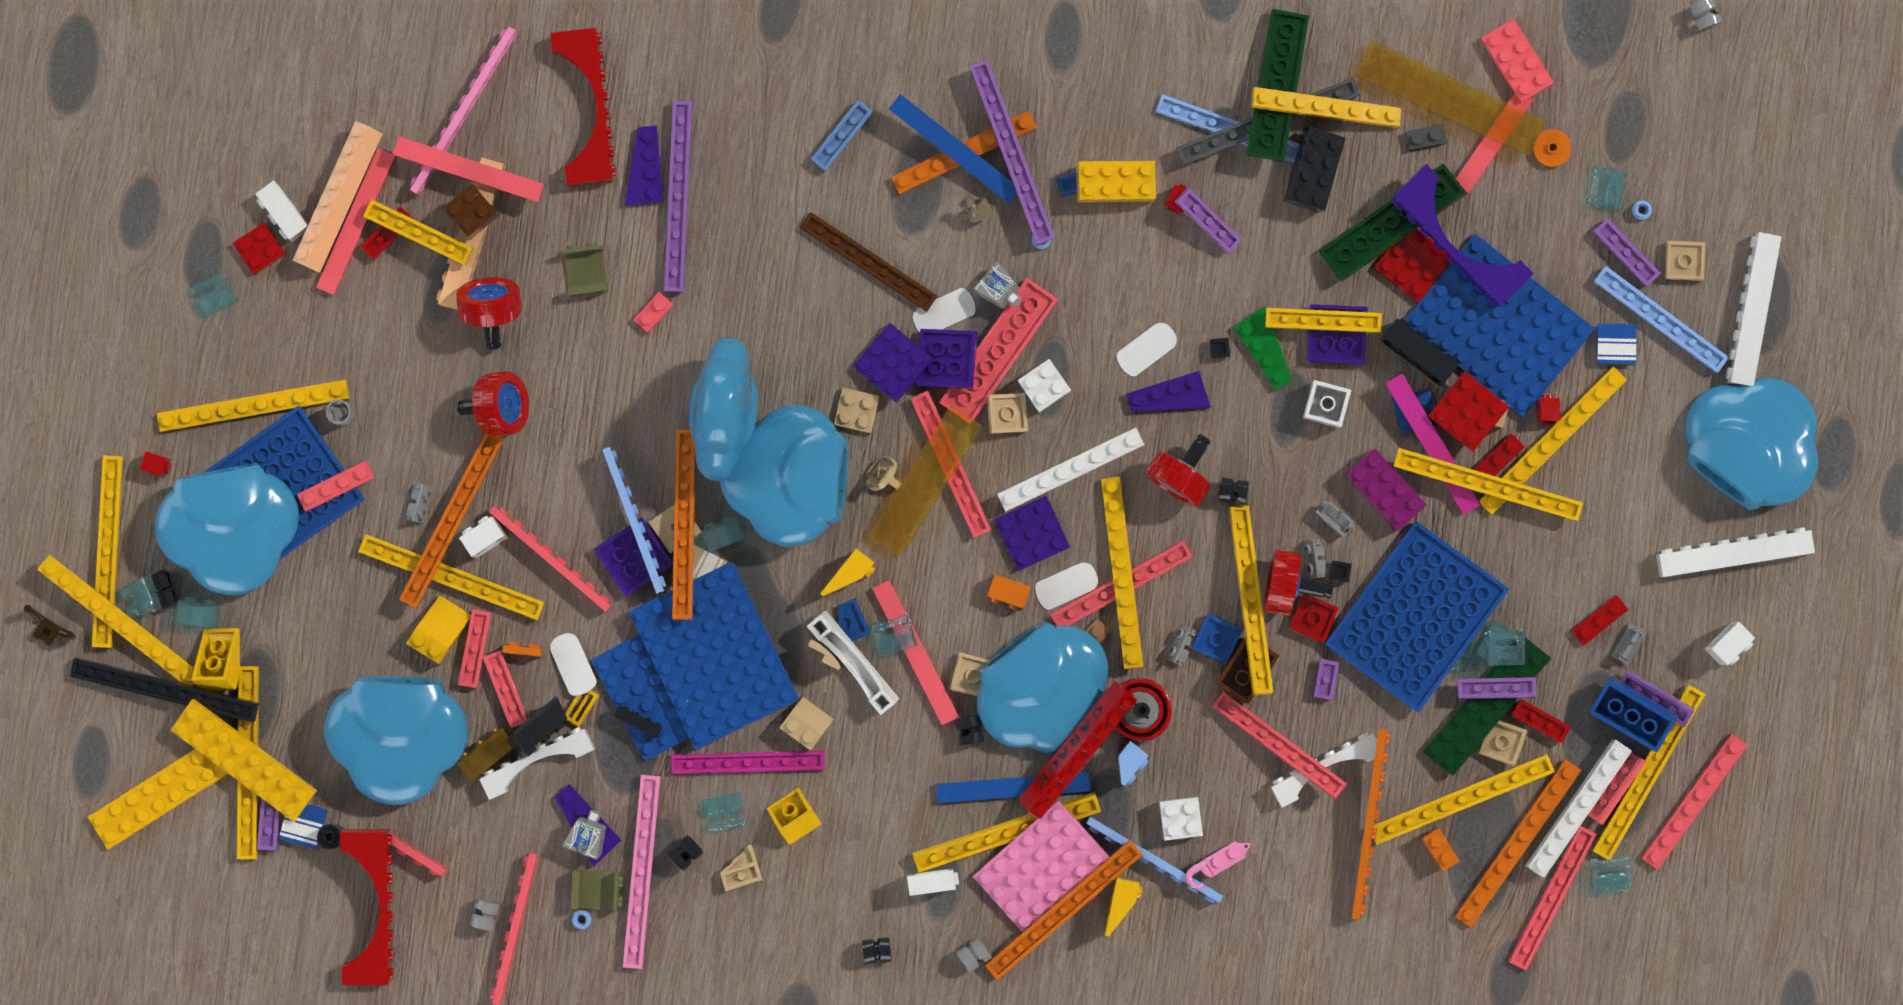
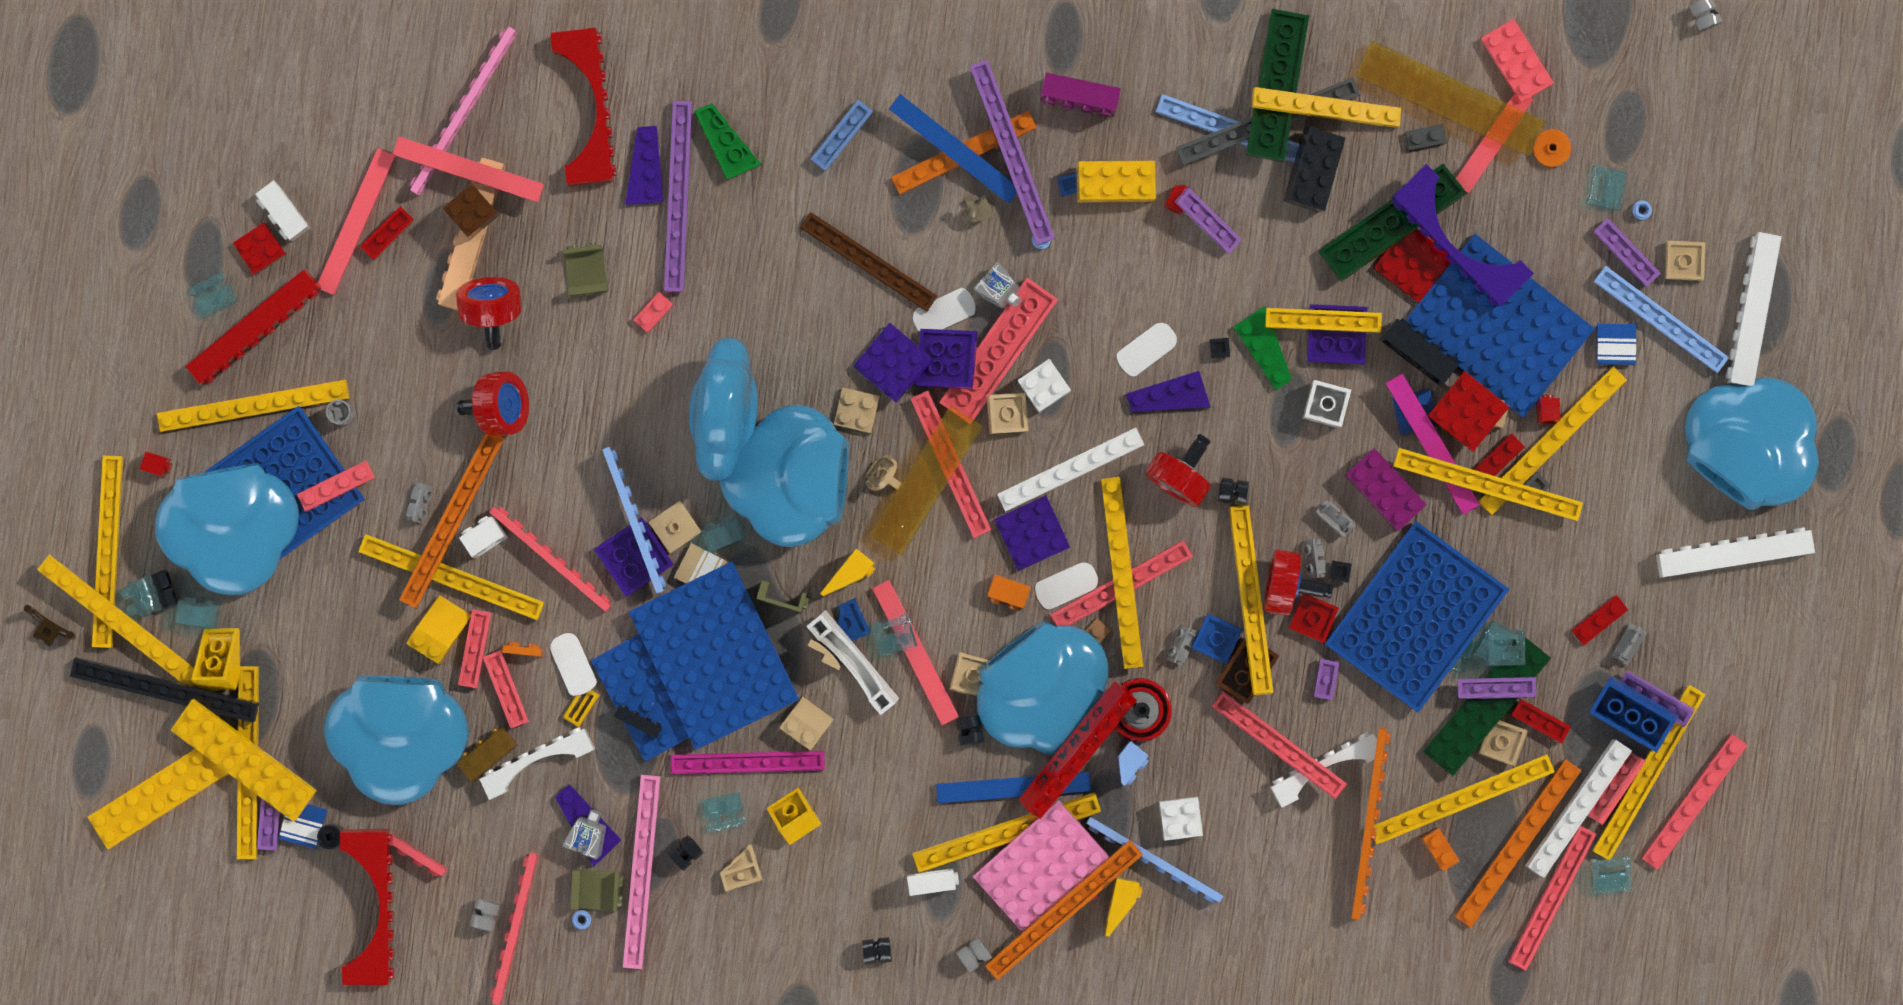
(253, 327): none -> red brick
(337, 196): light nougat brick -> none
(418, 232): yellow plate -> none
(538, 728): black slope -> none
(684, 526): orange plate -> none
(728, 148): none -> green wing
(763, 593): none -> olive panel
(1080, 94): none -> magenta brick
(1218, 862): bright pink plate -> none
(1538, 482): none -> dark grey plate
(1730, 644): white brick -> none

